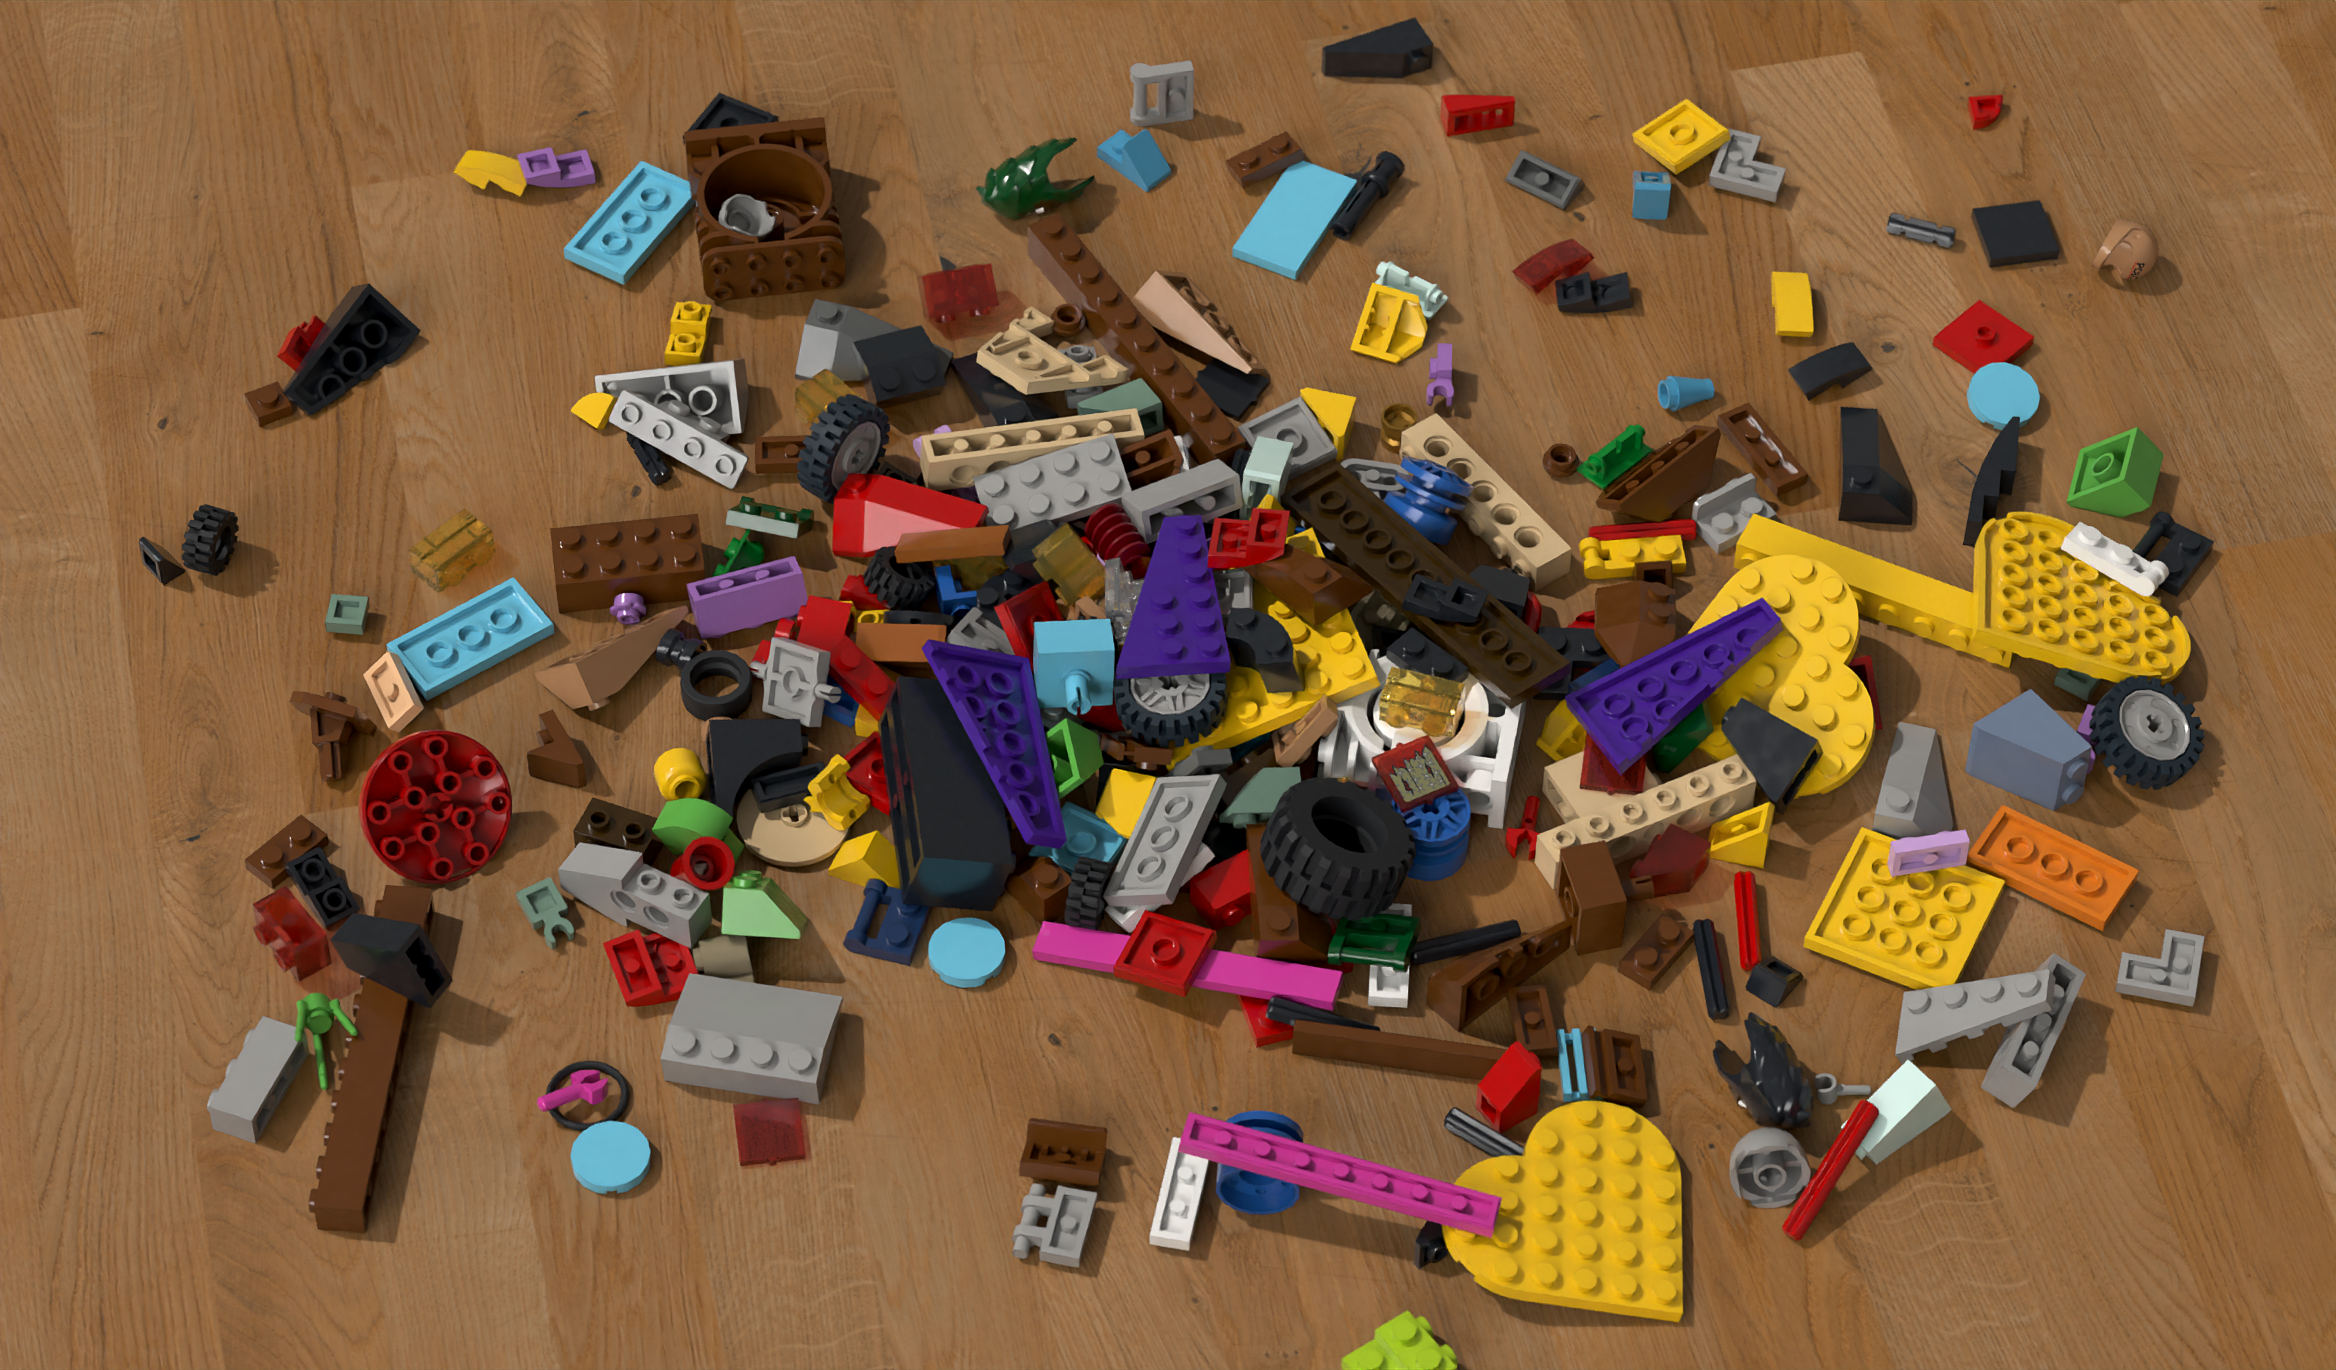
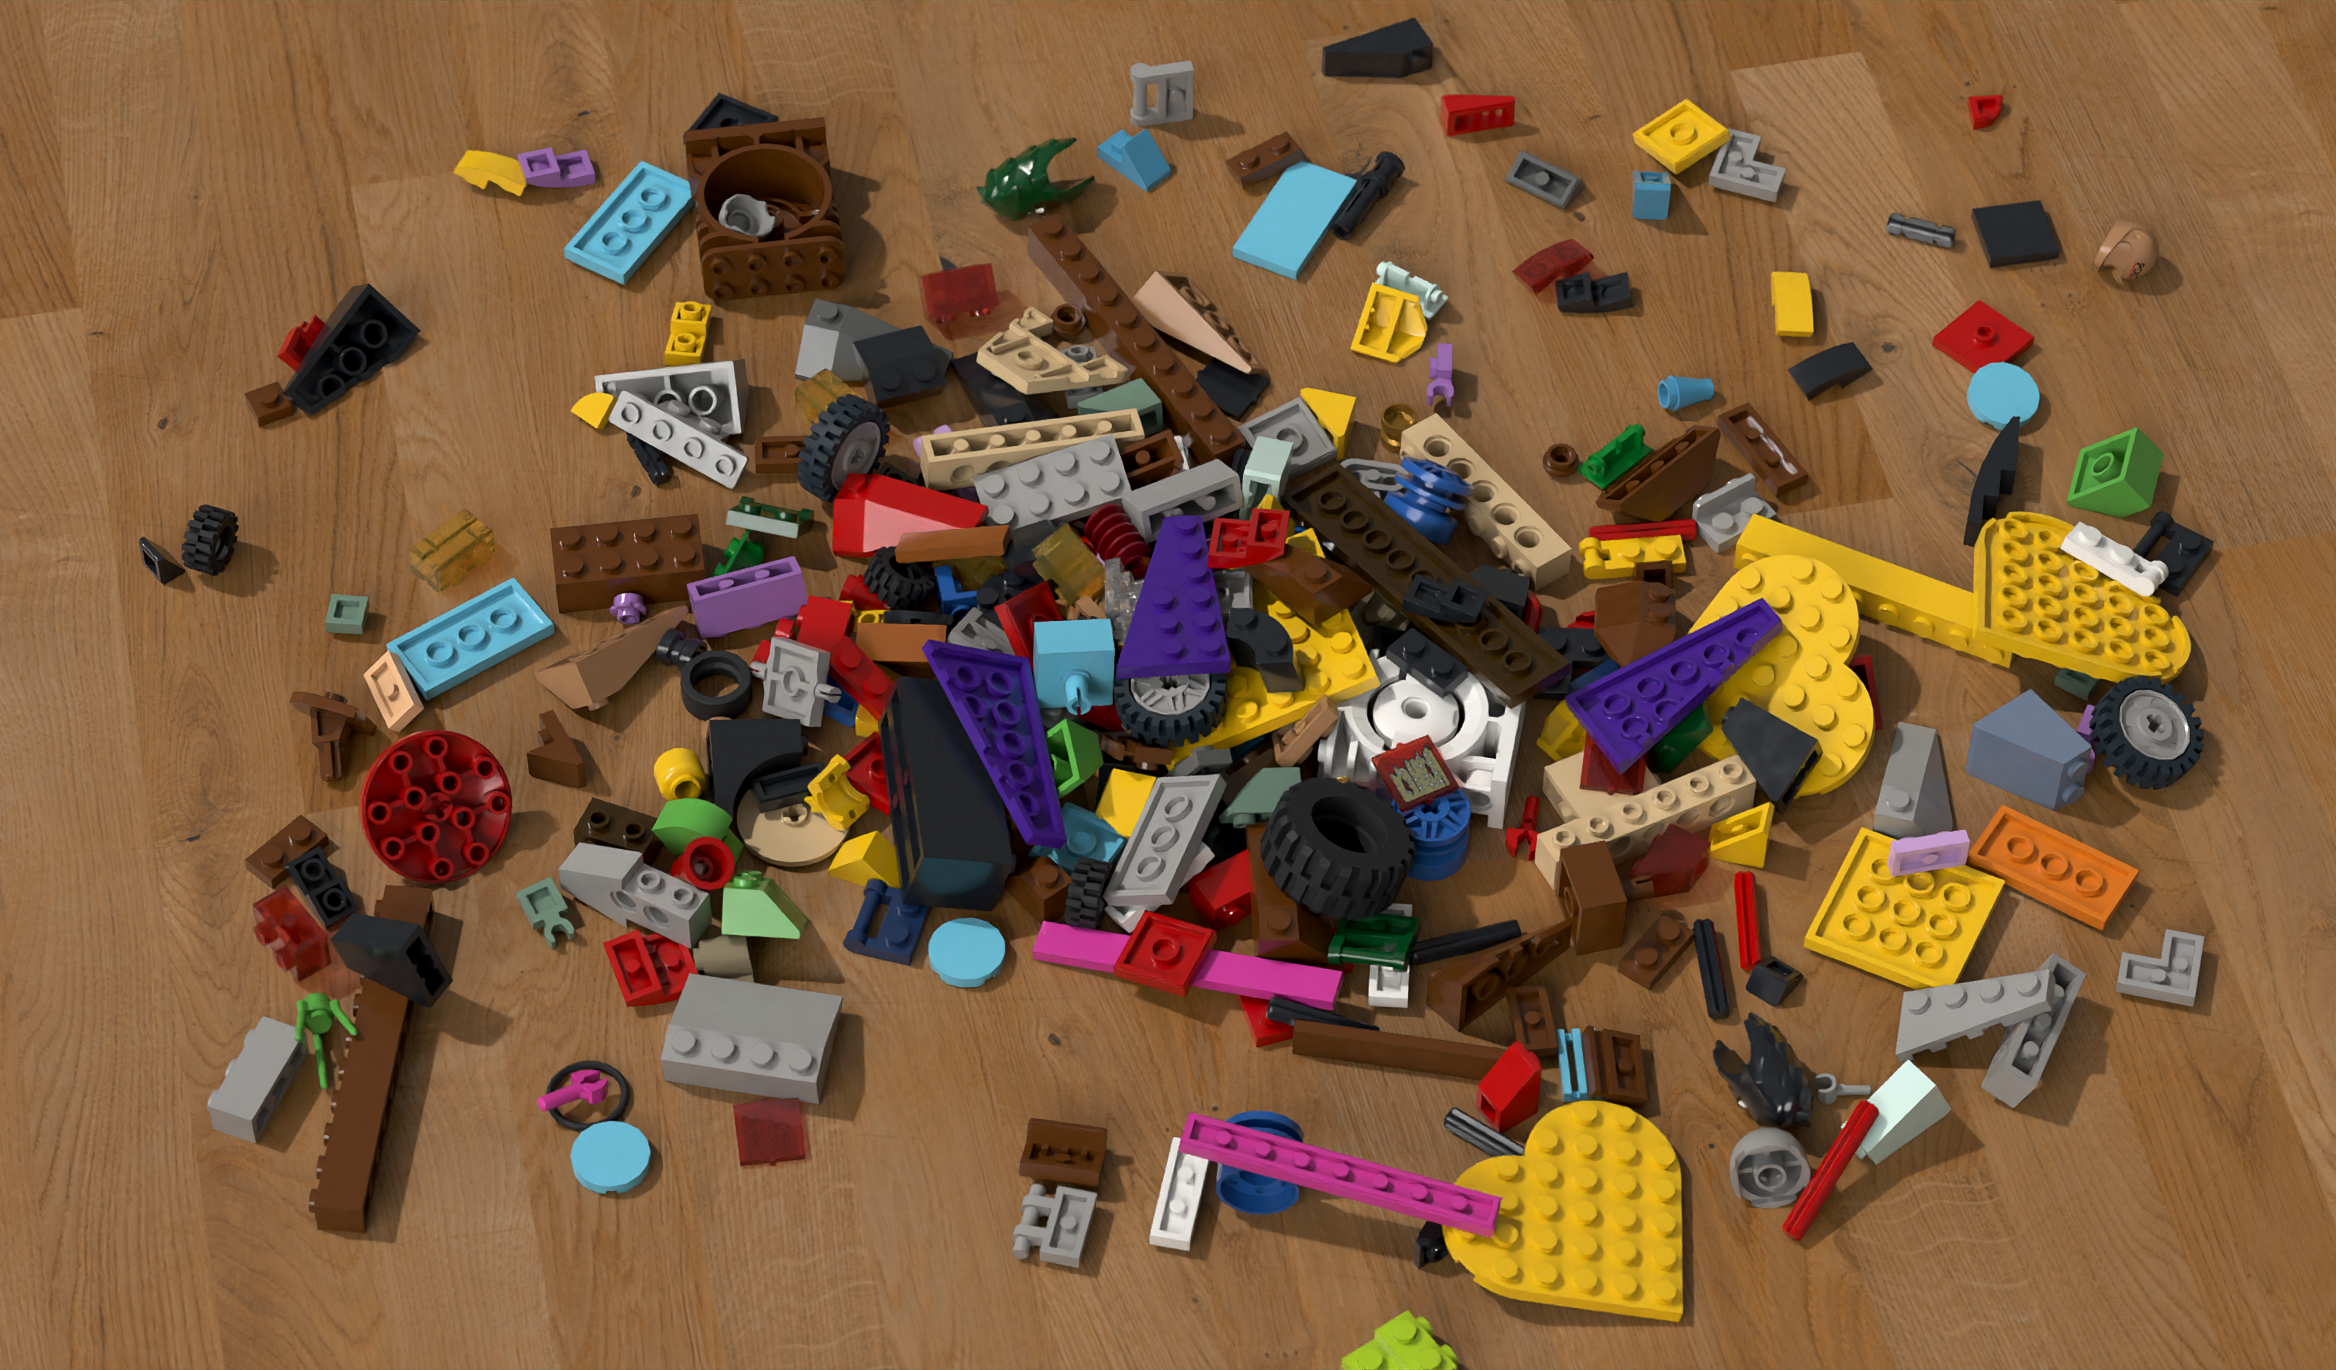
(1422, 702): clear yellow brick -> none
(1869, 472): black wedge -> none

